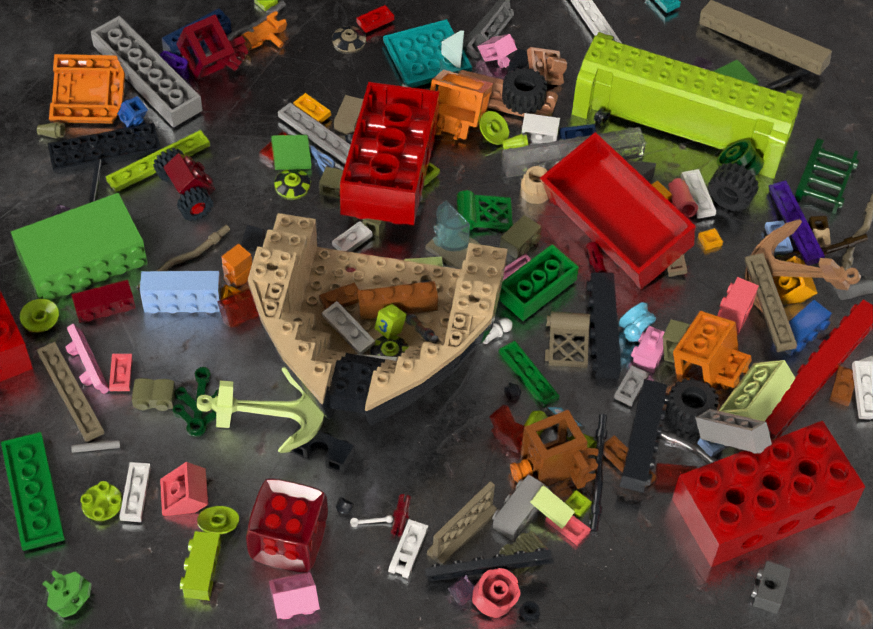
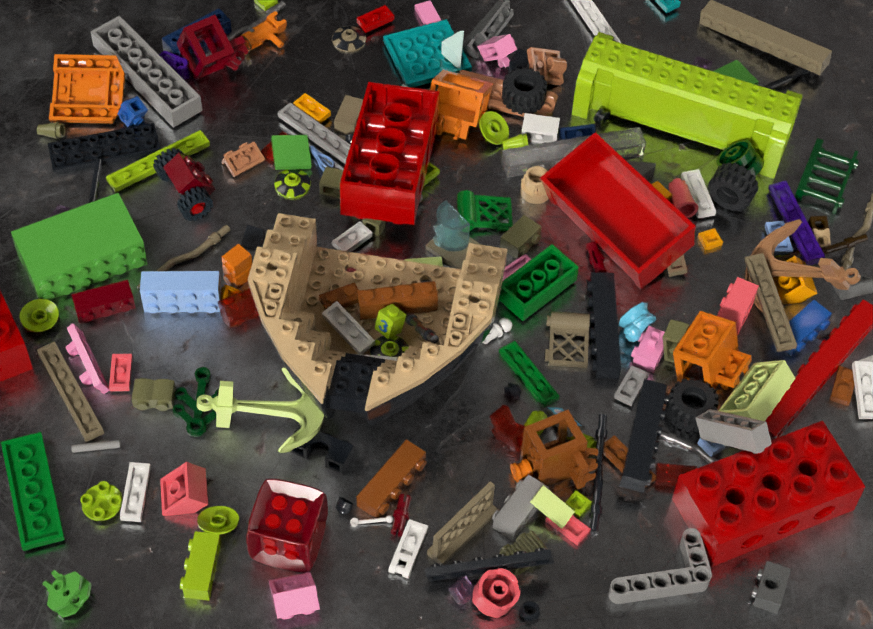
(243, 159): none -> nougat bracket
(391, 479): none -> dark orange brick
(427, 13): none -> bright pink tile
(668, 578): none -> light grey beam

